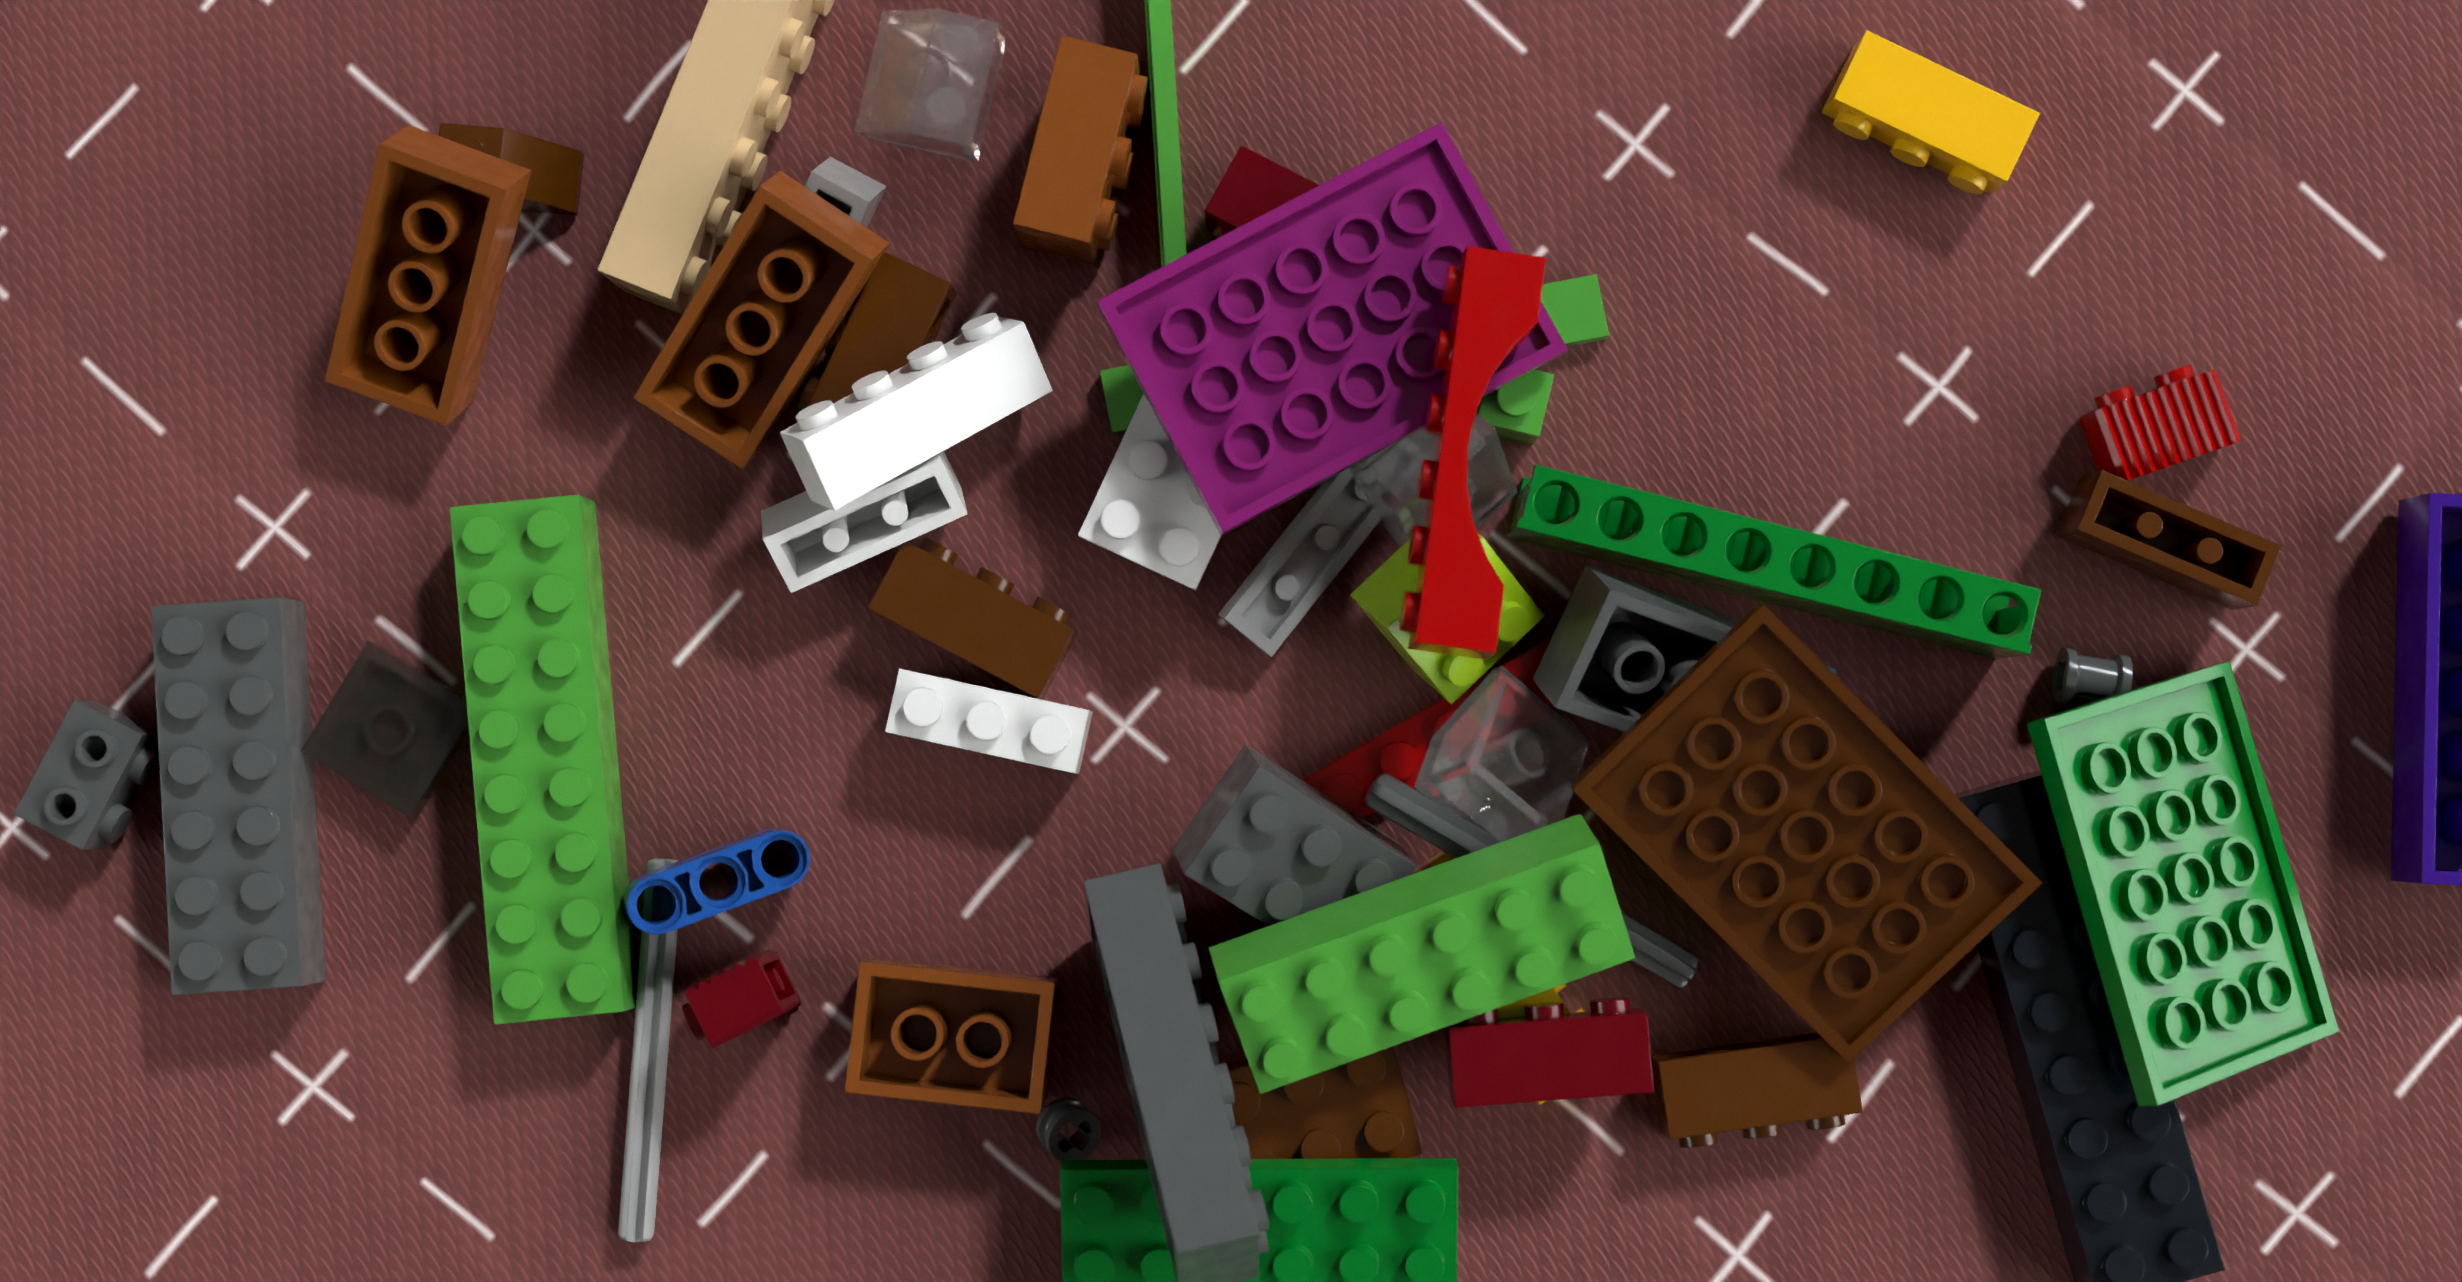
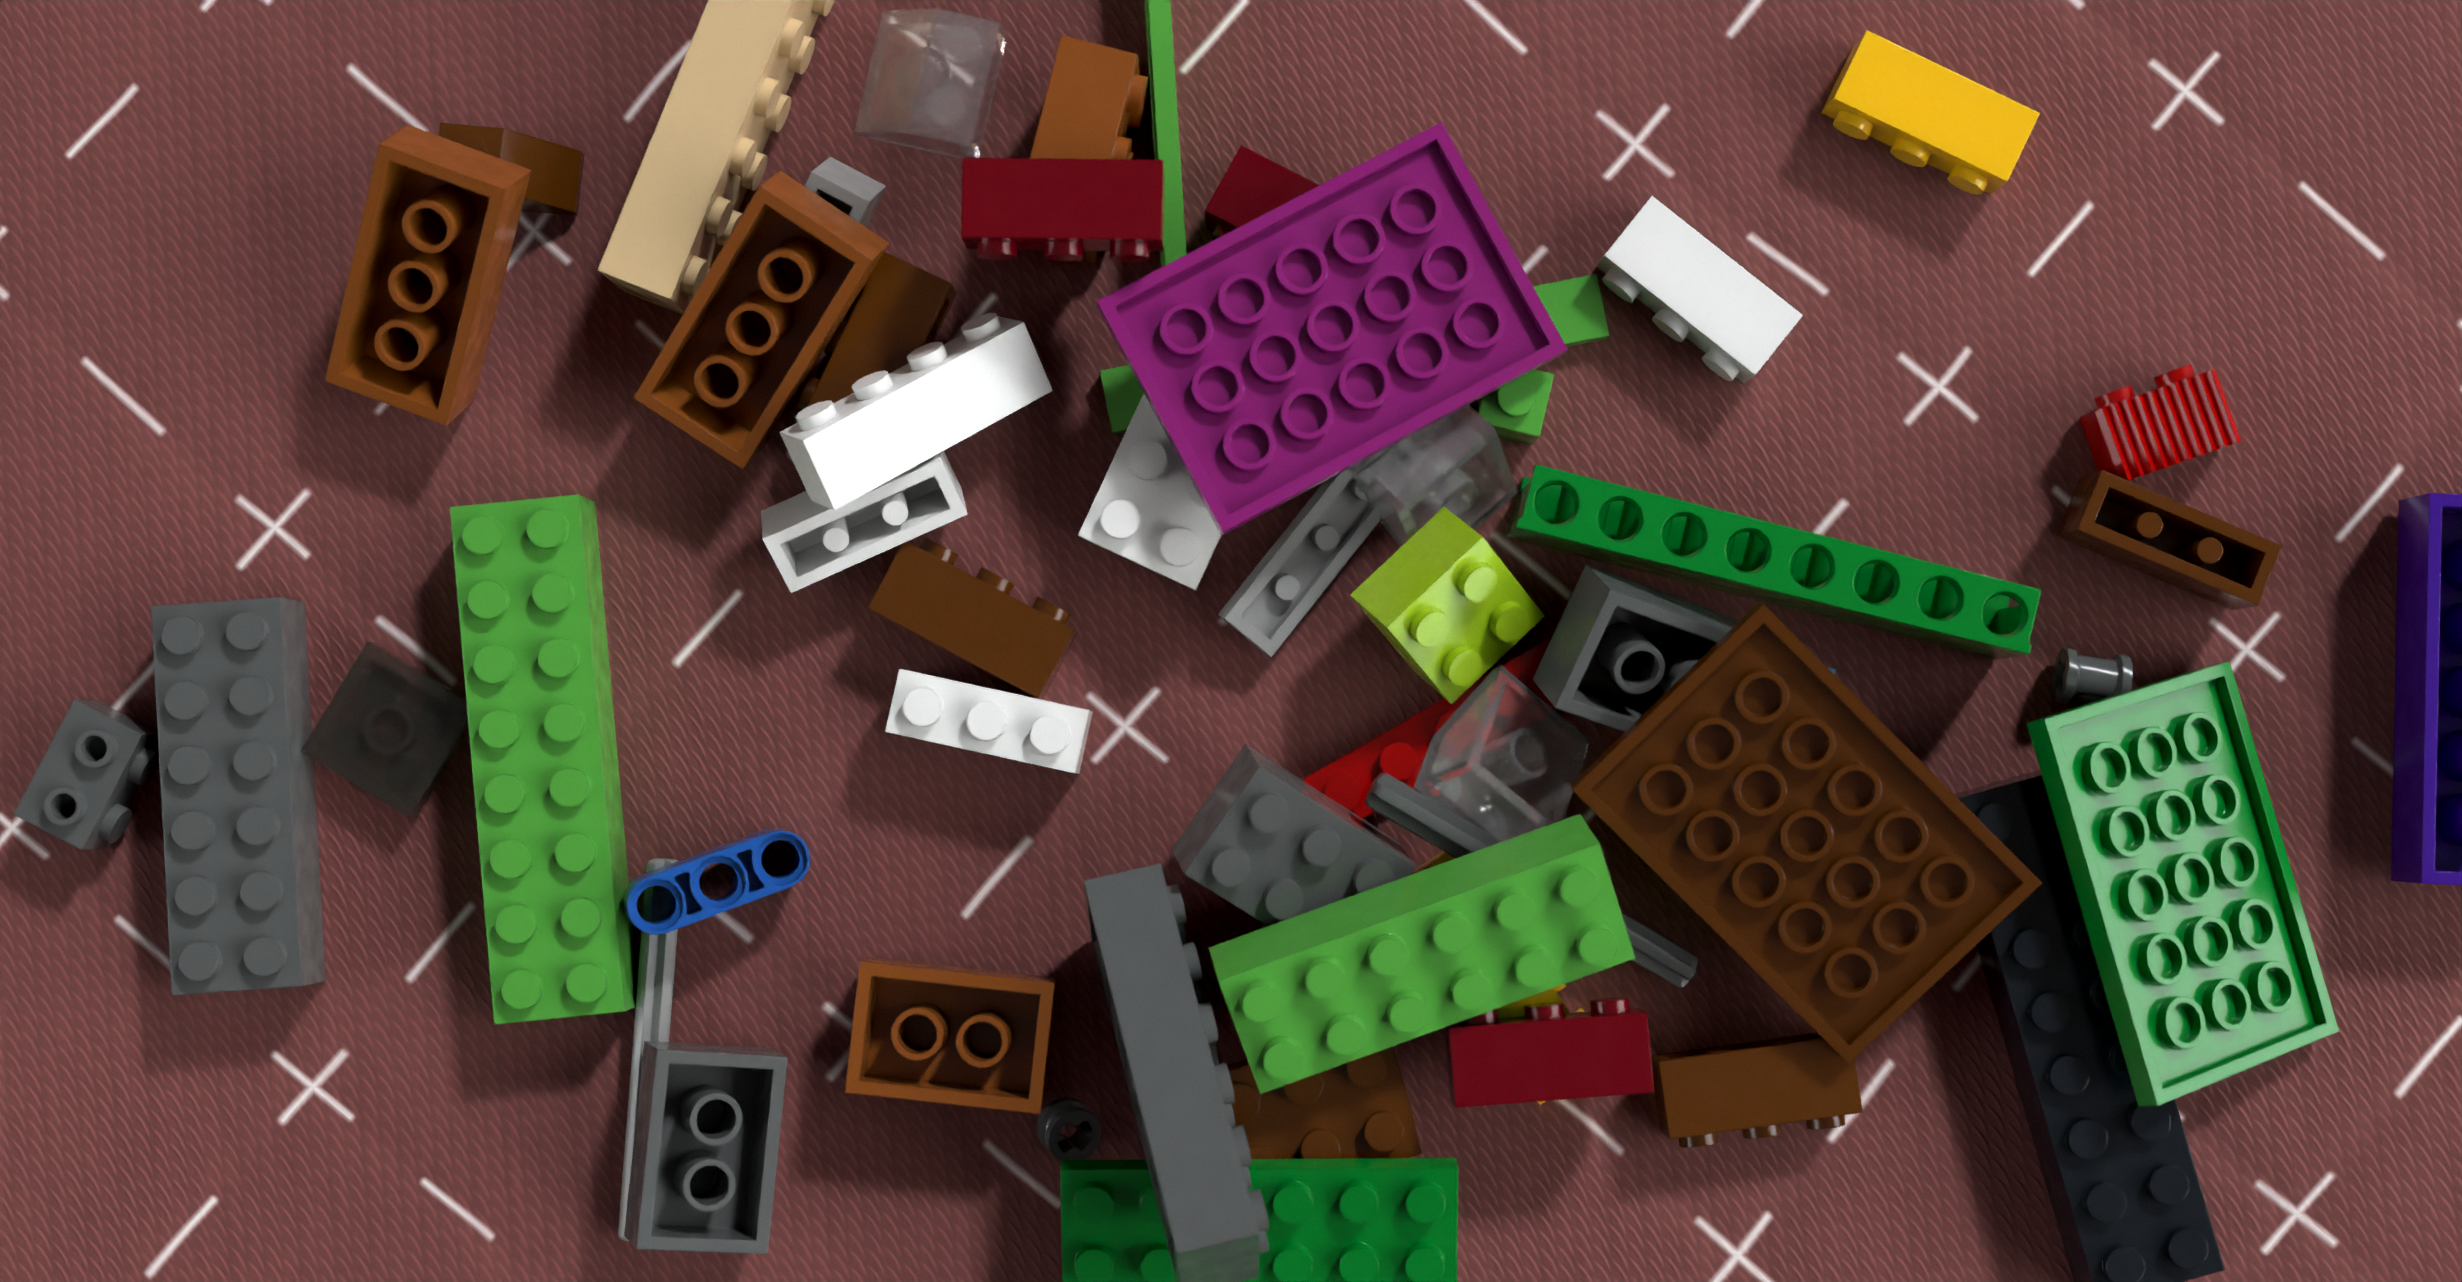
(705, 1148): none -> dark grey brick
(740, 998): dark red brick -> none
(1063, 207): none -> dark red brick
(1456, 587): red arch -> none
(1697, 292): none -> white brick

